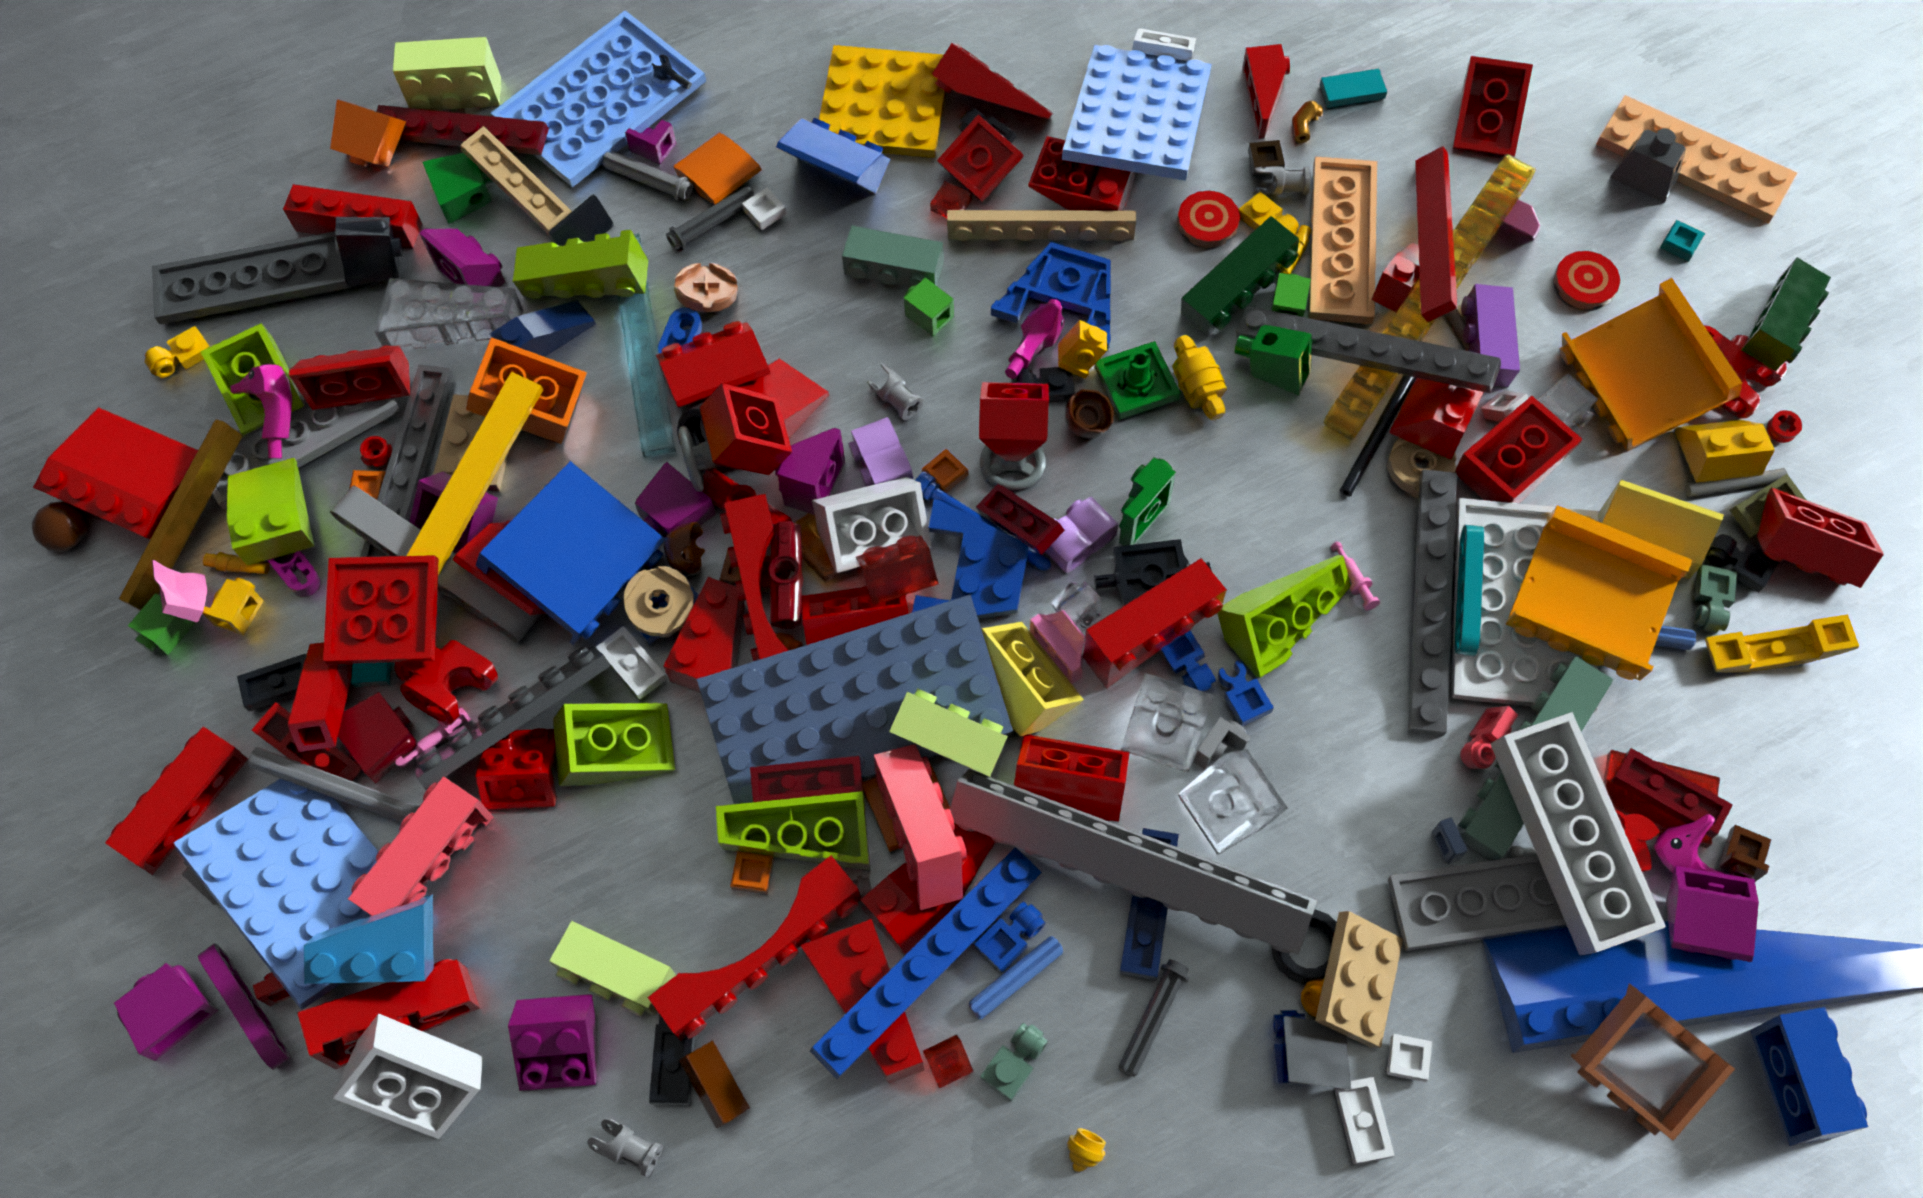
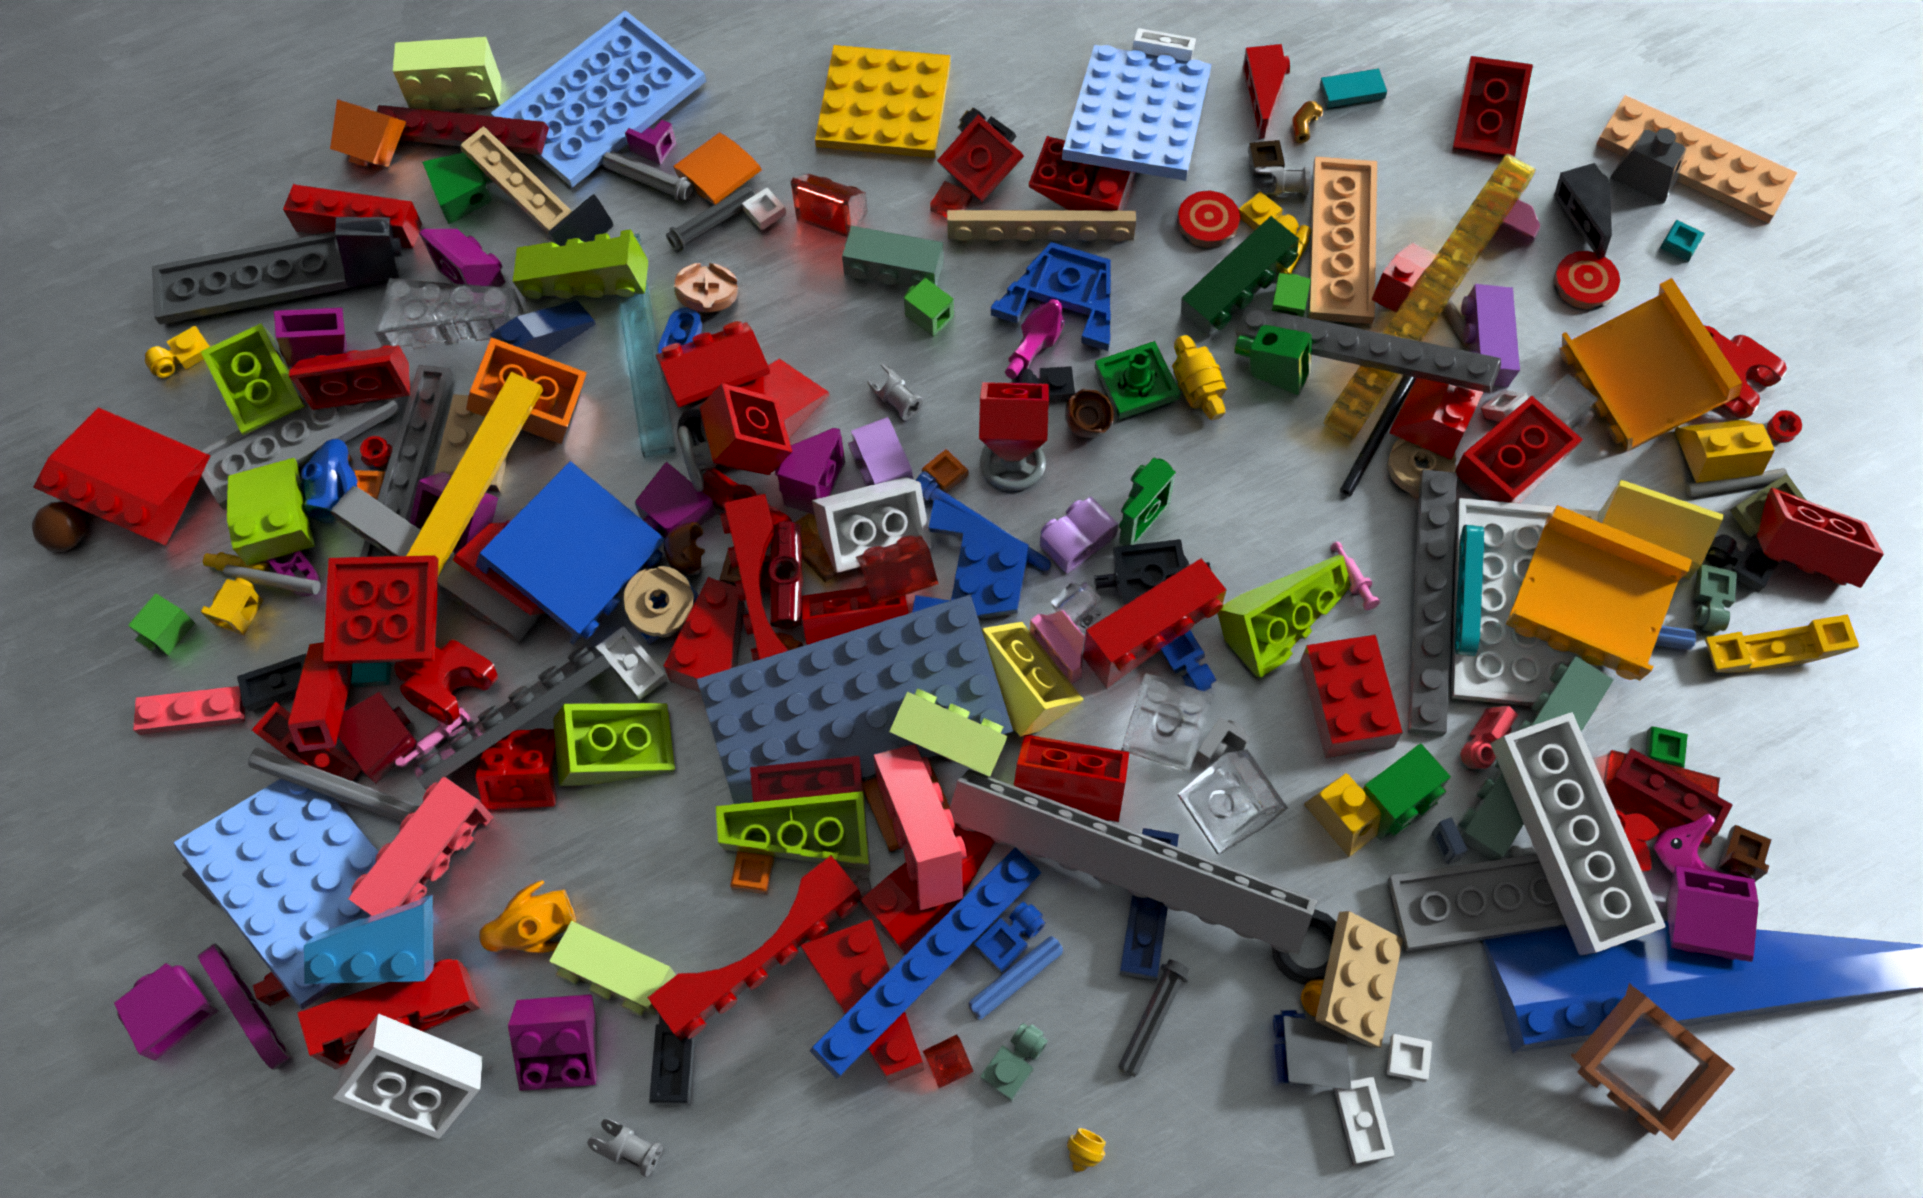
(176, 800): red brick -> none
(181, 593): bright pink slope -> none
(182, 512): pearl gold tile -> none
(188, 710): none -> coral plate
(272, 579): none -> light grey bar
(274, 390): dark pink animal -> none
(309, 333): none -> magenta torso
(327, 479): none -> blue animal
(529, 922): none -> light orange animal
(665, 72): black hand -> none
(714, 1084): reddish brown slope -> none
(828, 203): none -> clear red slope
(836, 153): slope -> none
(972, 77): red wedge -> none
(1020, 519): dark red plate -> none
(1081, 348): yellow brick -> none
(1245, 698): blue plate -> none
(1344, 813): none -> yellow torso
(1350, 696): none -> red brick
(1406, 789): none -> green brick
(1435, 235): red tile -> none
(1587, 201): none -> black slope
(1666, 746): none -> green tile
(1787, 315): dark green brick -> none
(1809, 1076): blue brick -> none

